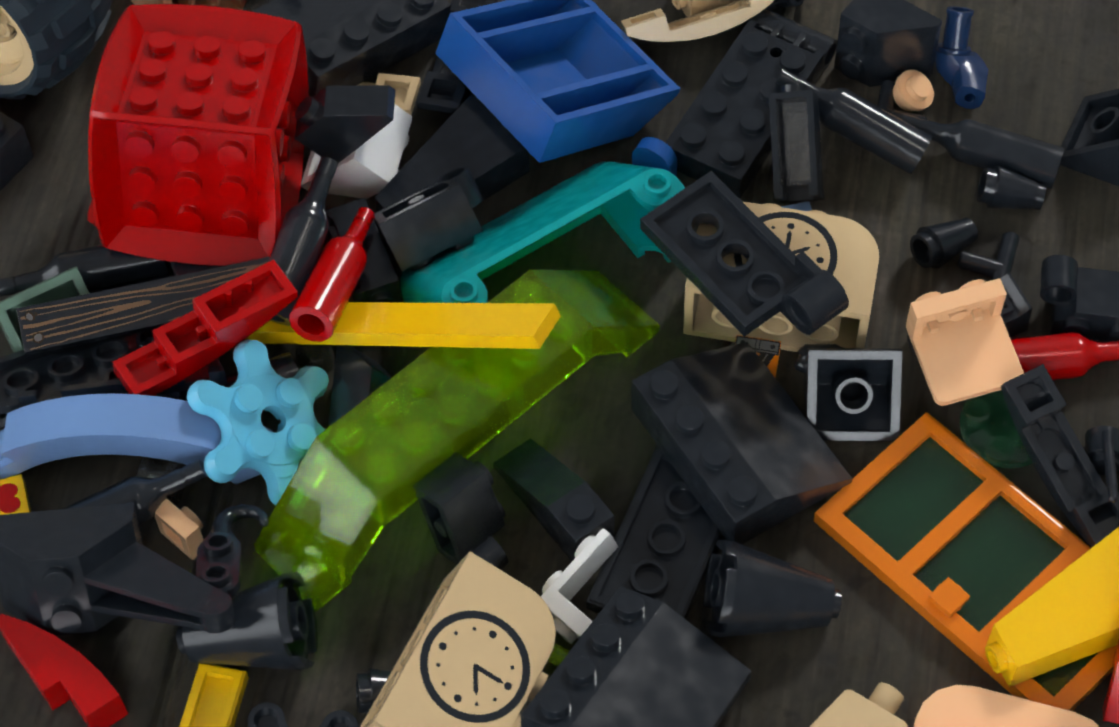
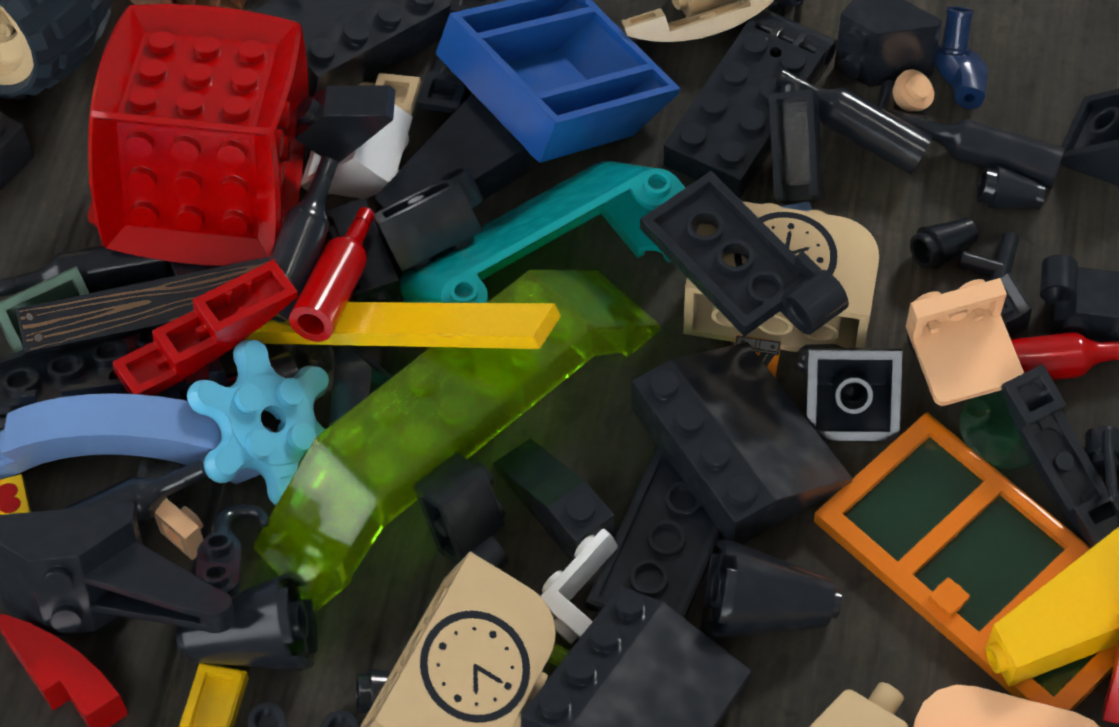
(655, 154): blue tile -> none

